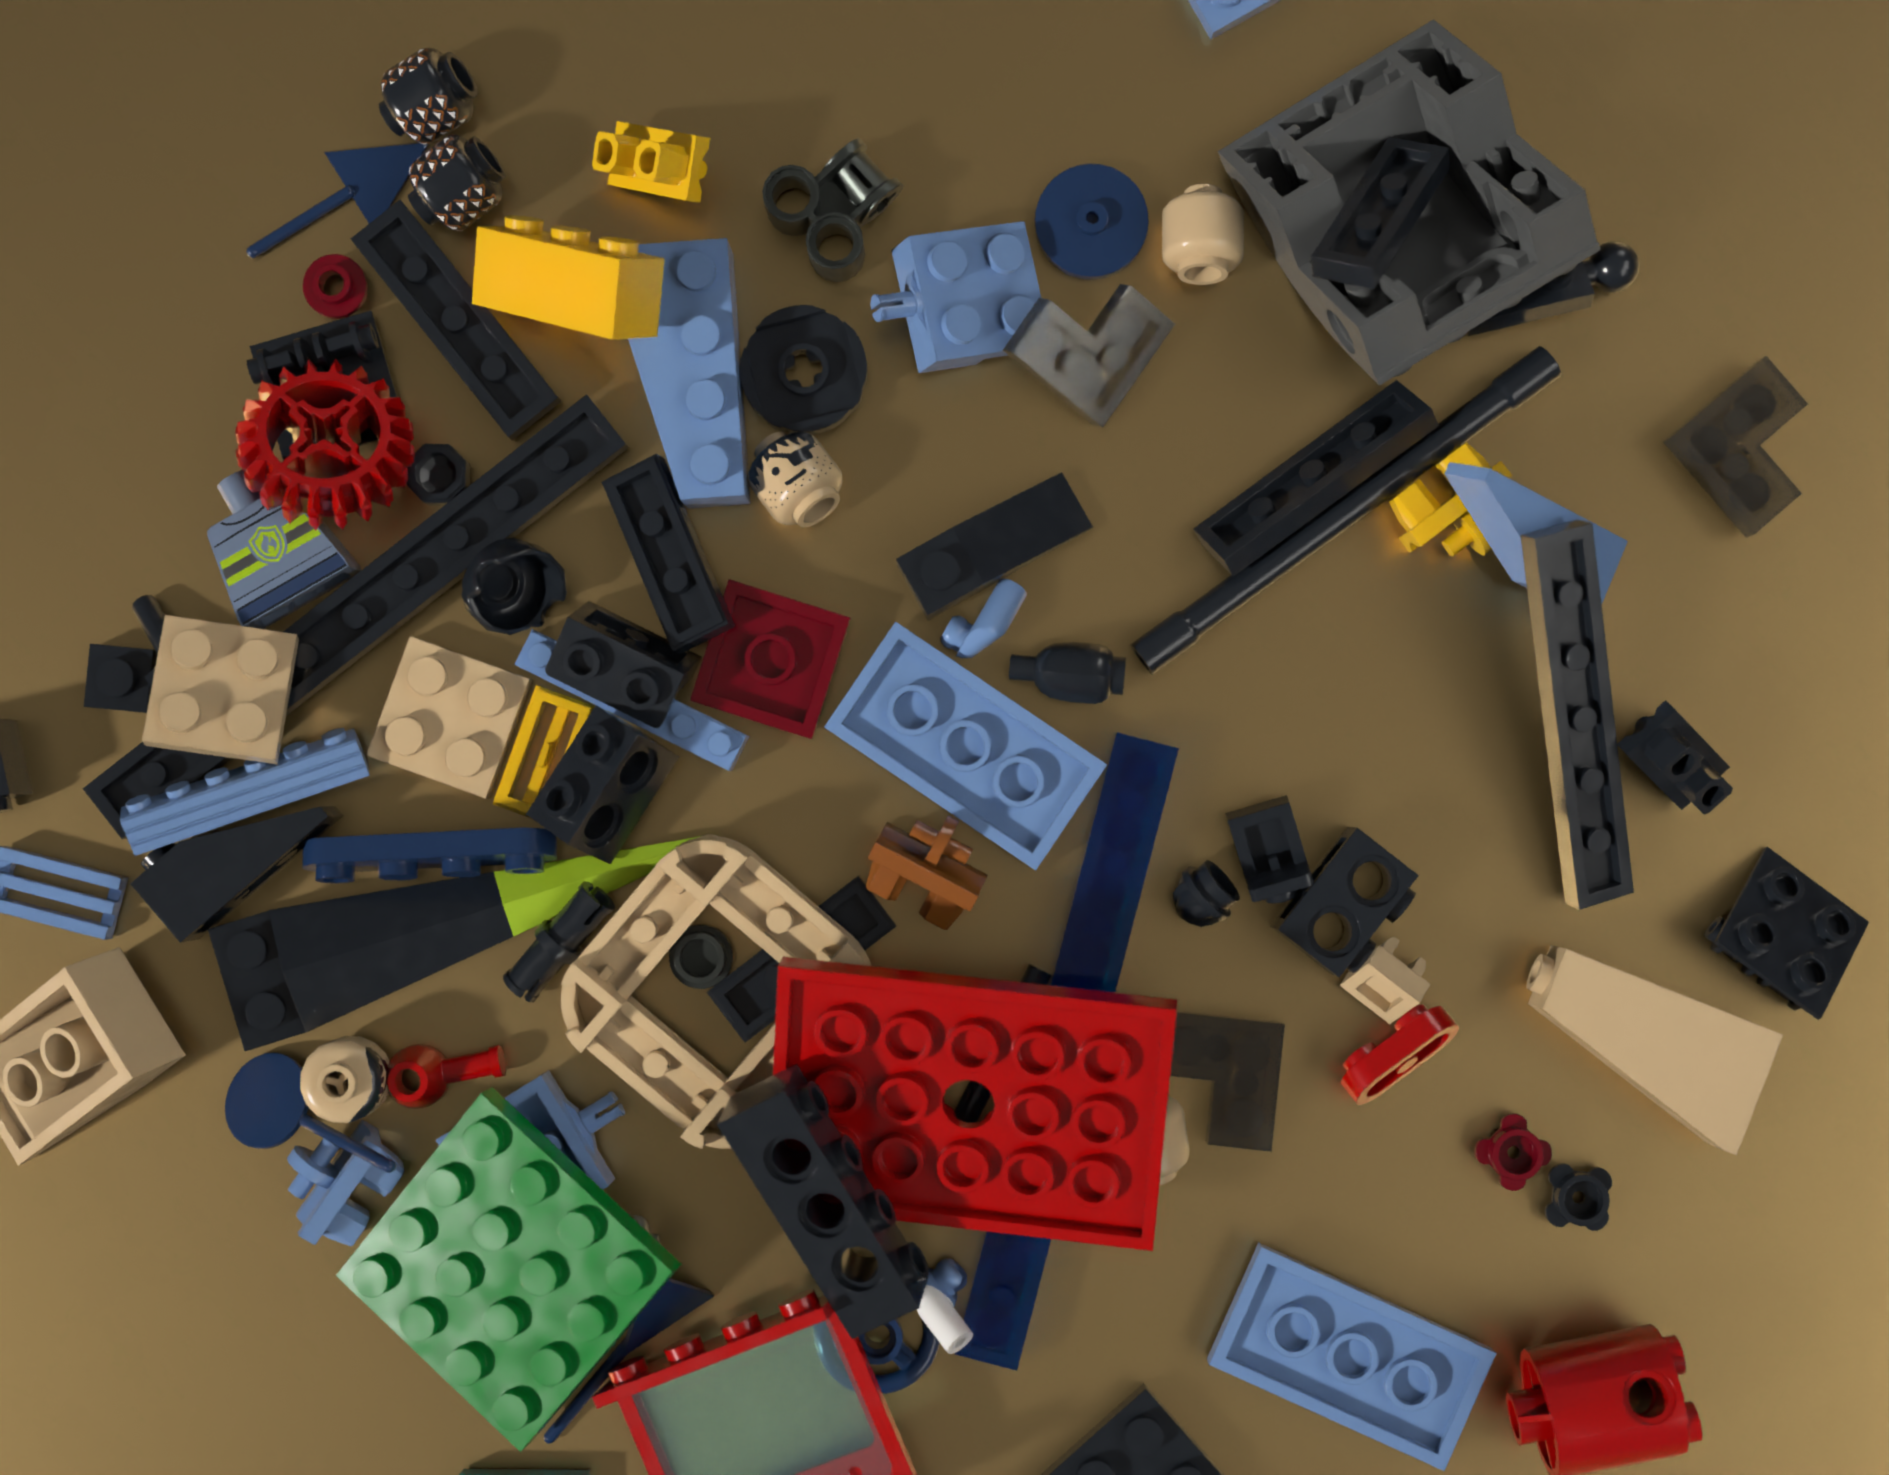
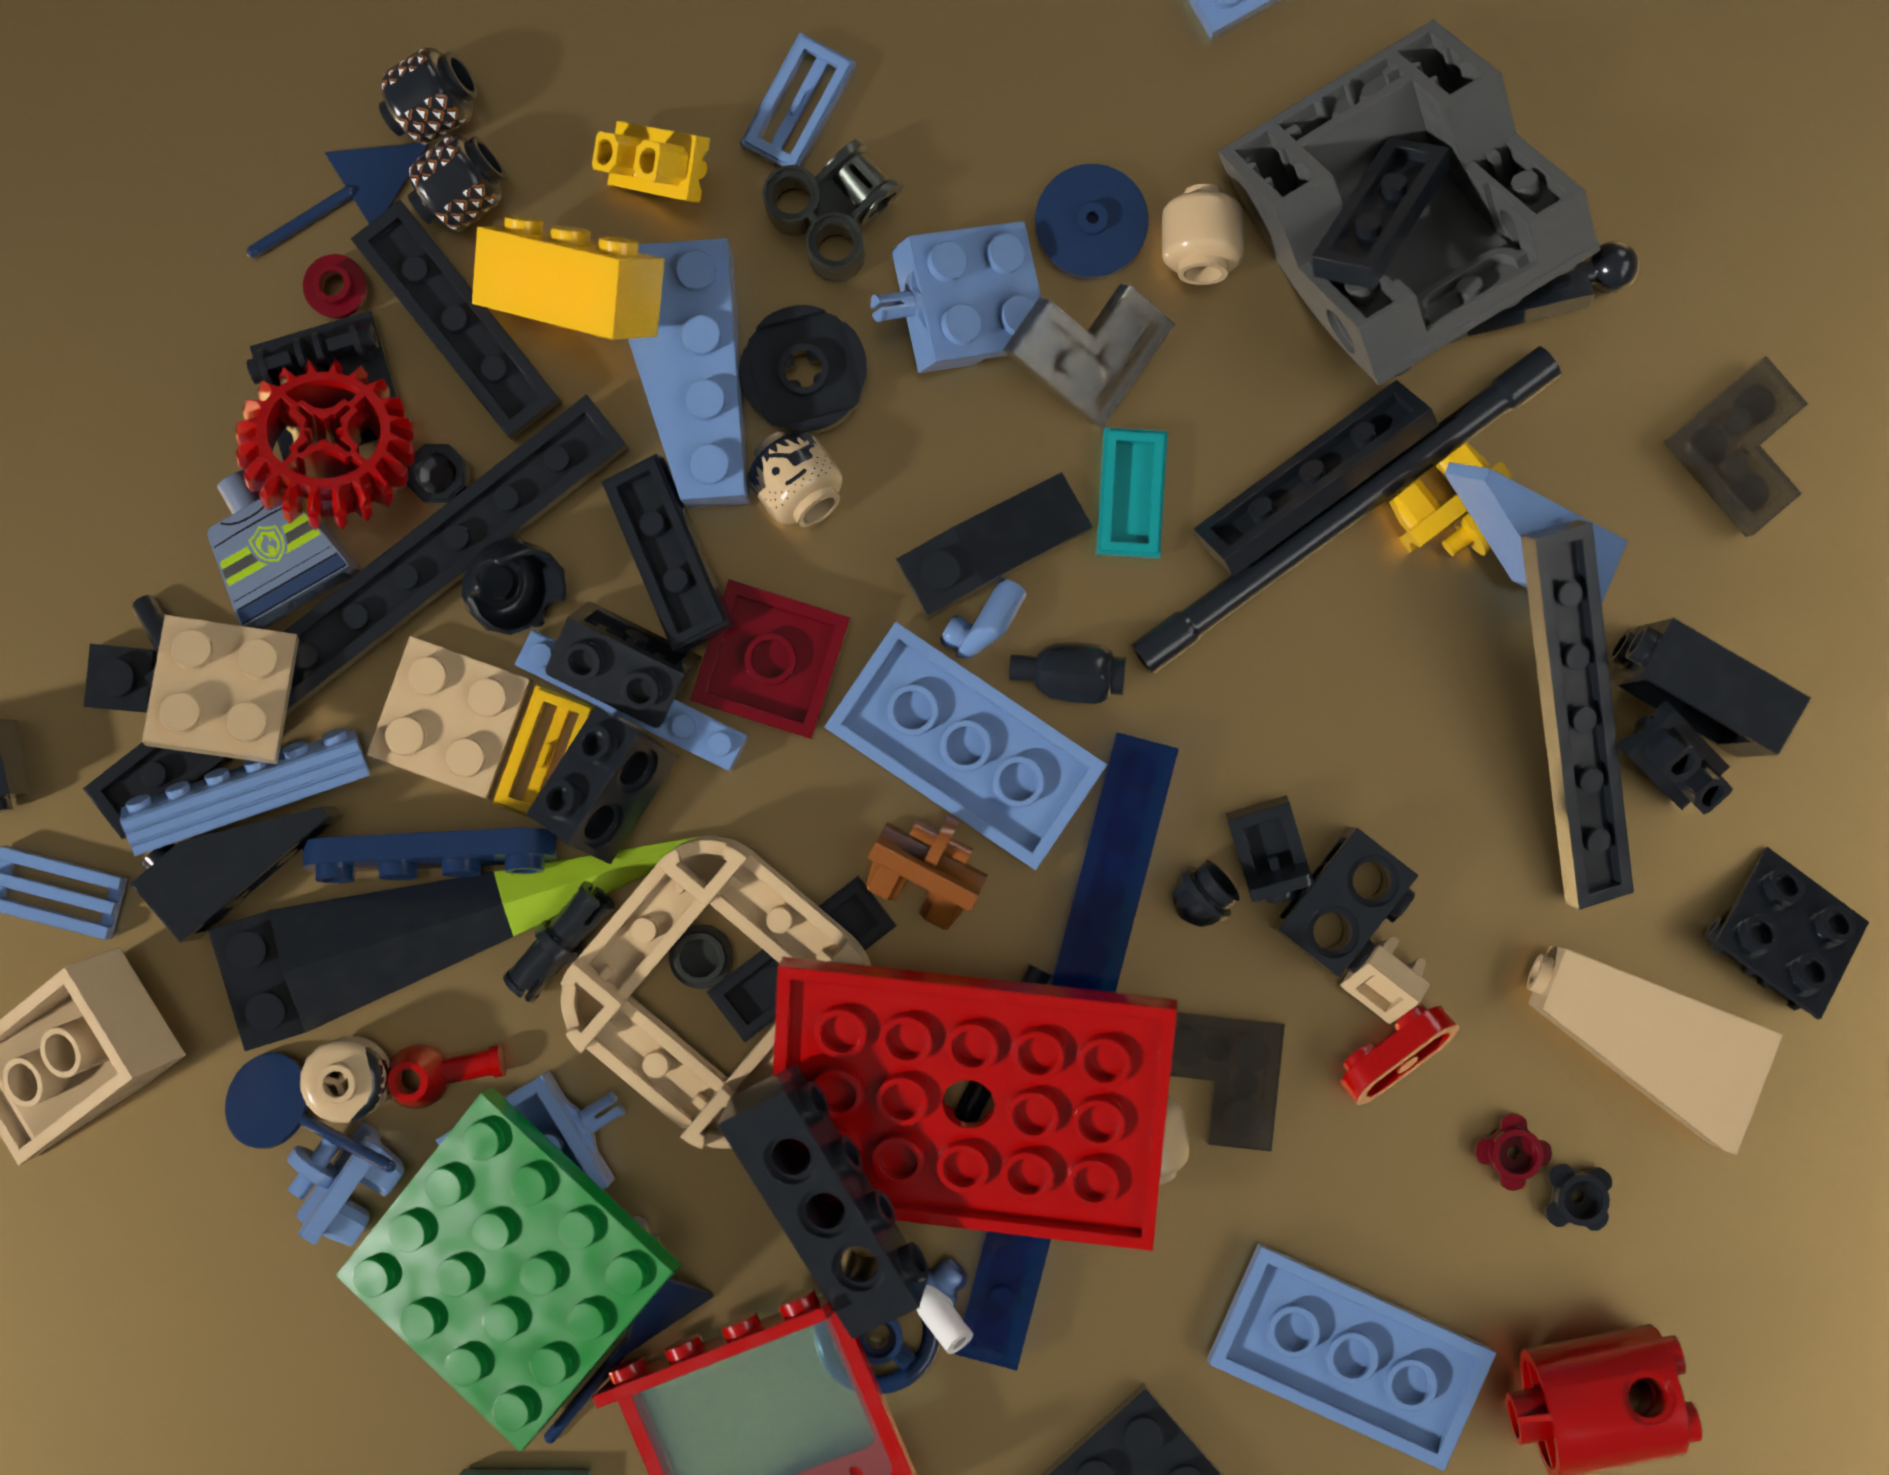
(825, 56): none -> medium blue tile
(1131, 493): none -> teal tile
(1708, 686): none -> black window

